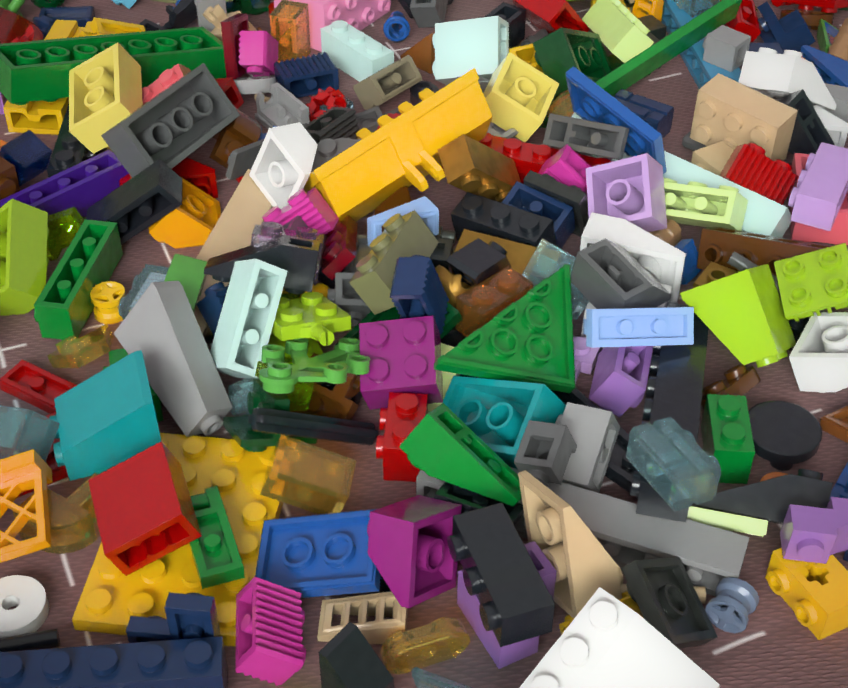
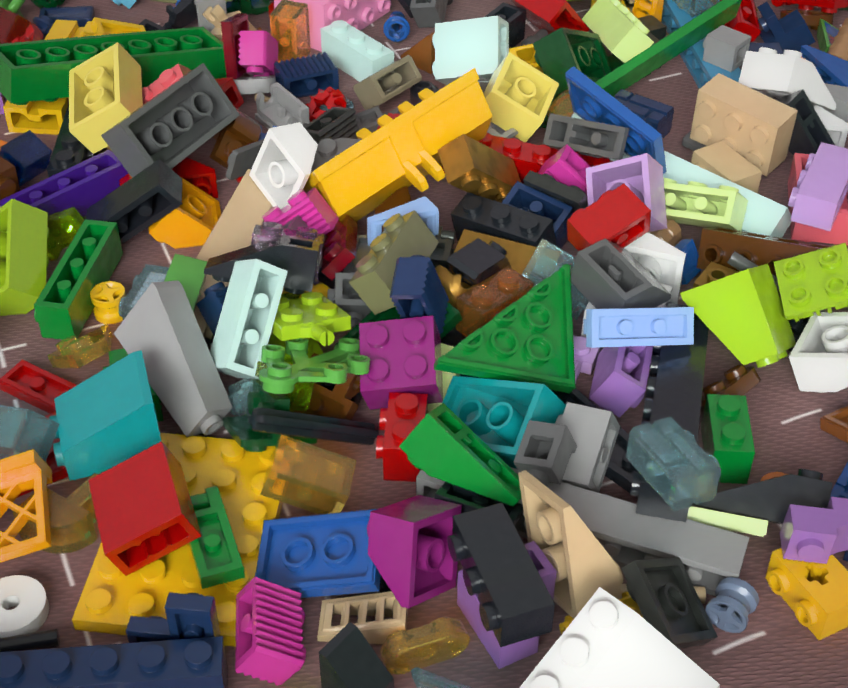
(614, 216): none -> red brick
(759, 173): red brick -> none
(784, 433): black tile -> none

